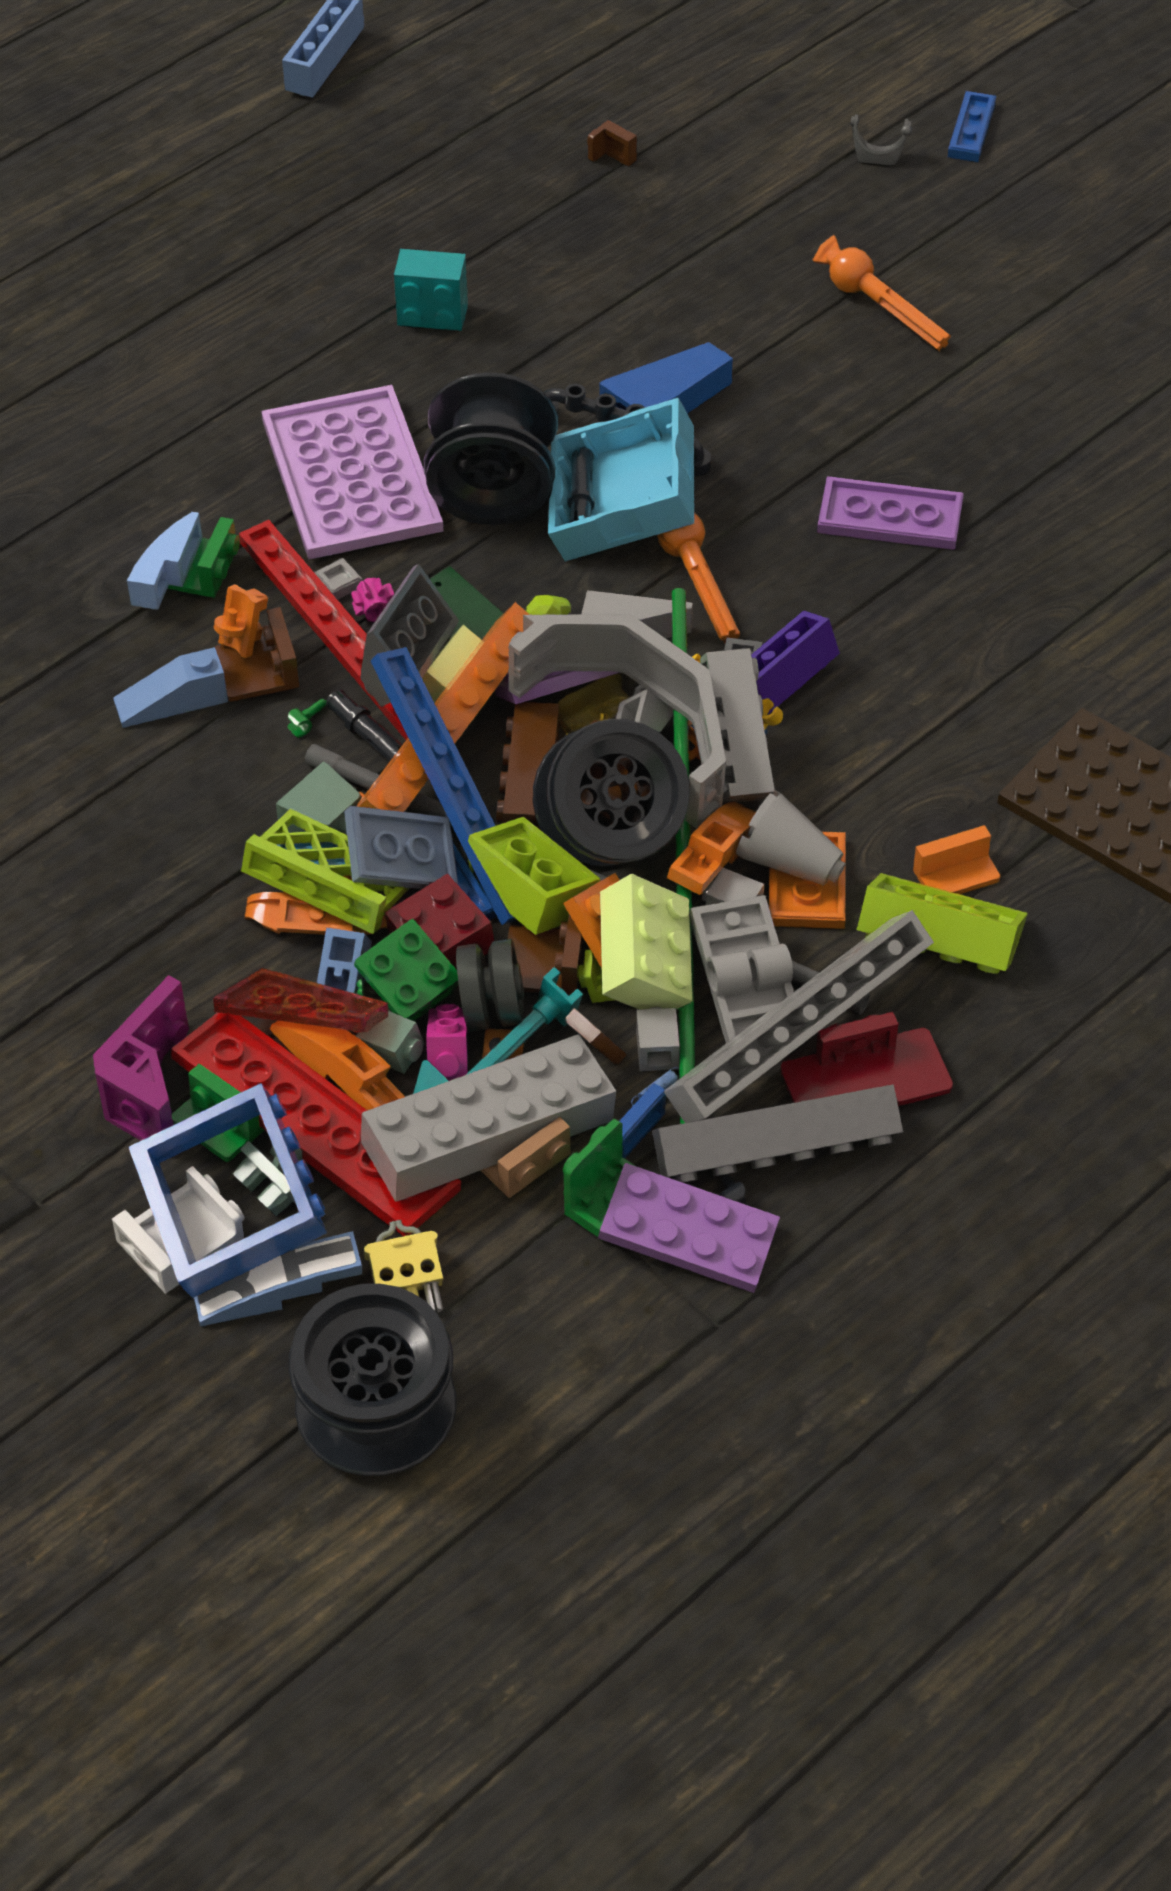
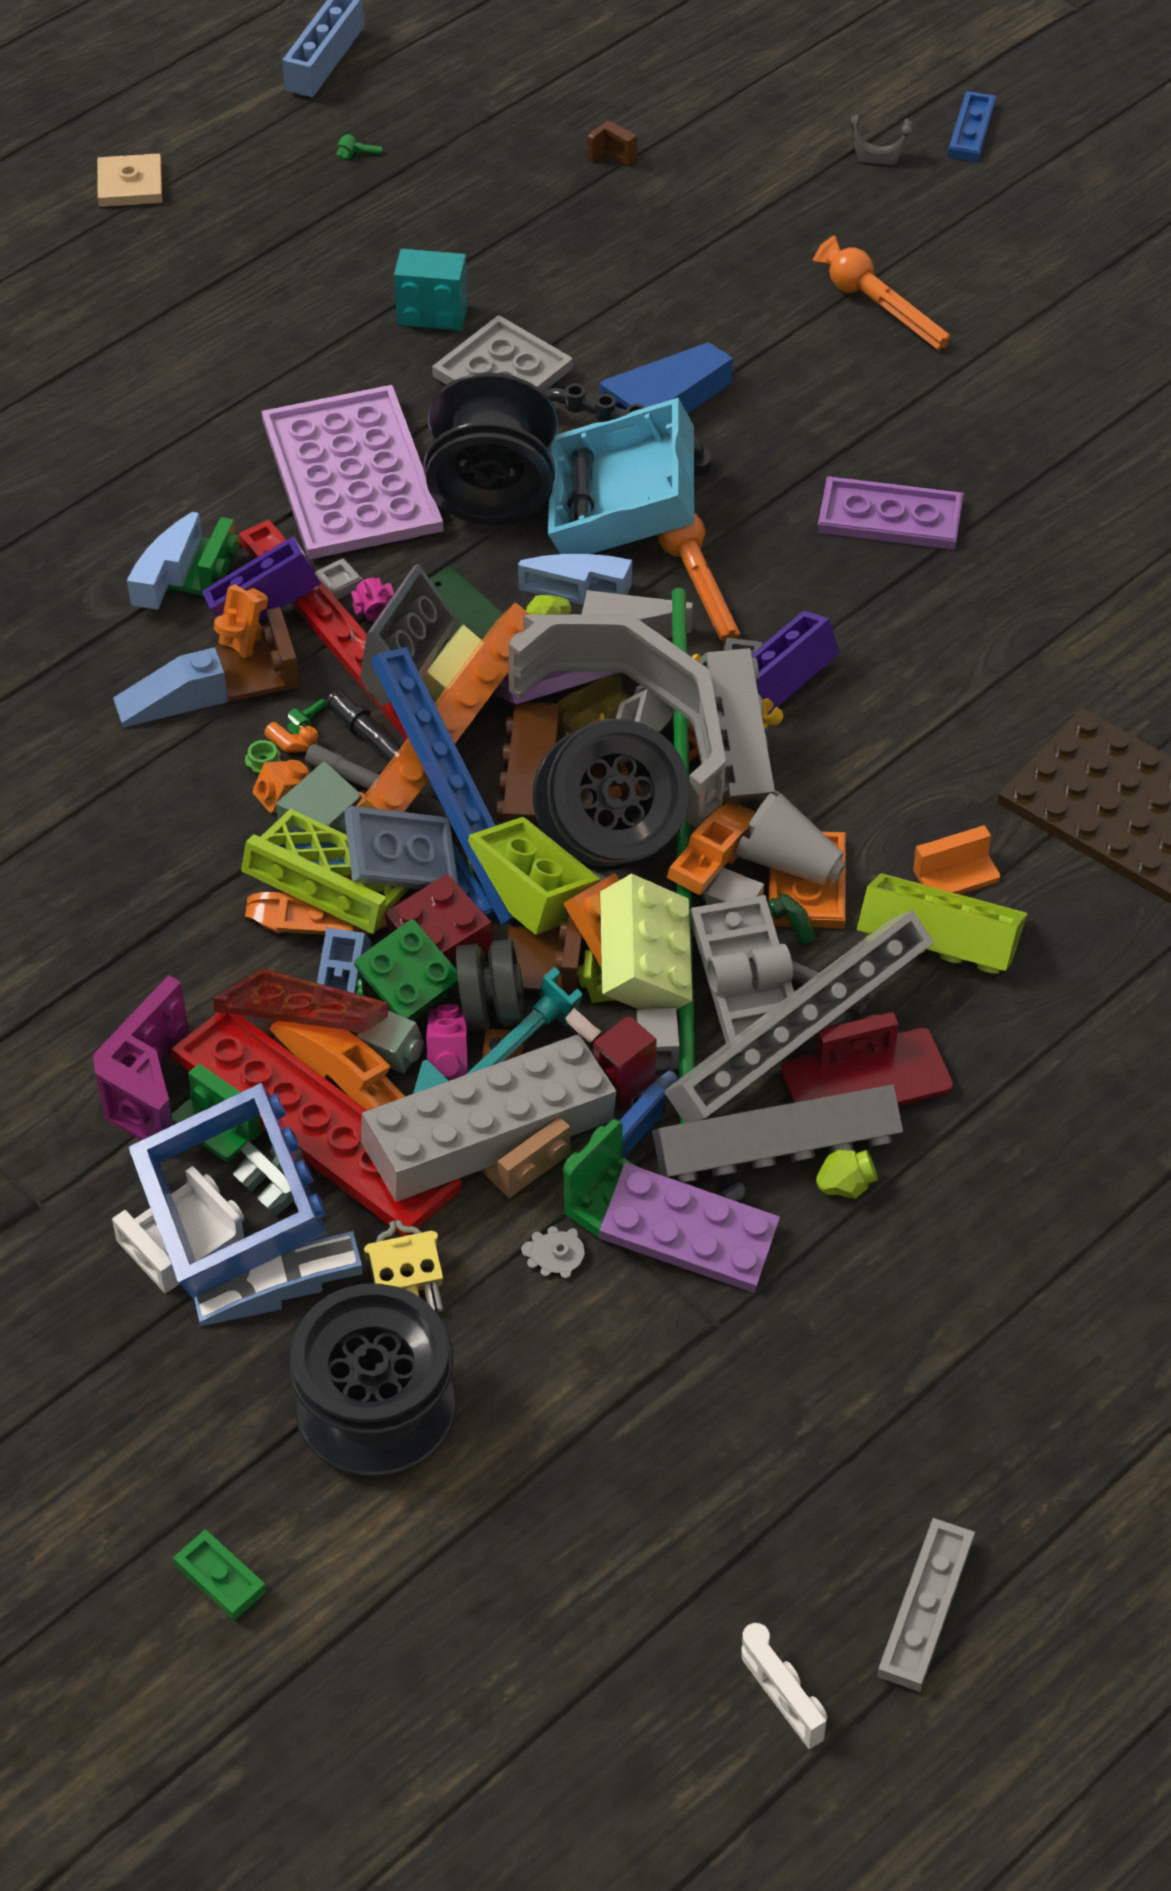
(129, 180): none -> tan plate
(219, 1574): none -> green plate
(261, 752): none -> bright green plate
(277, 780): none -> orange bracket
(279, 573): none -> dark purple brick
(291, 742): none -> orange arm
(349, 145): none -> green hand
(505, 350): none -> light grey plate
(555, 1251): none -> light grey piece
(574, 574): none -> light blue slope
(627, 1059): none -> dark red panel
(783, 1686): none -> white plate
(797, 915): none -> dark green arm
(846, 1173): none -> lime rock
(926, 1605): none -> light grey plate

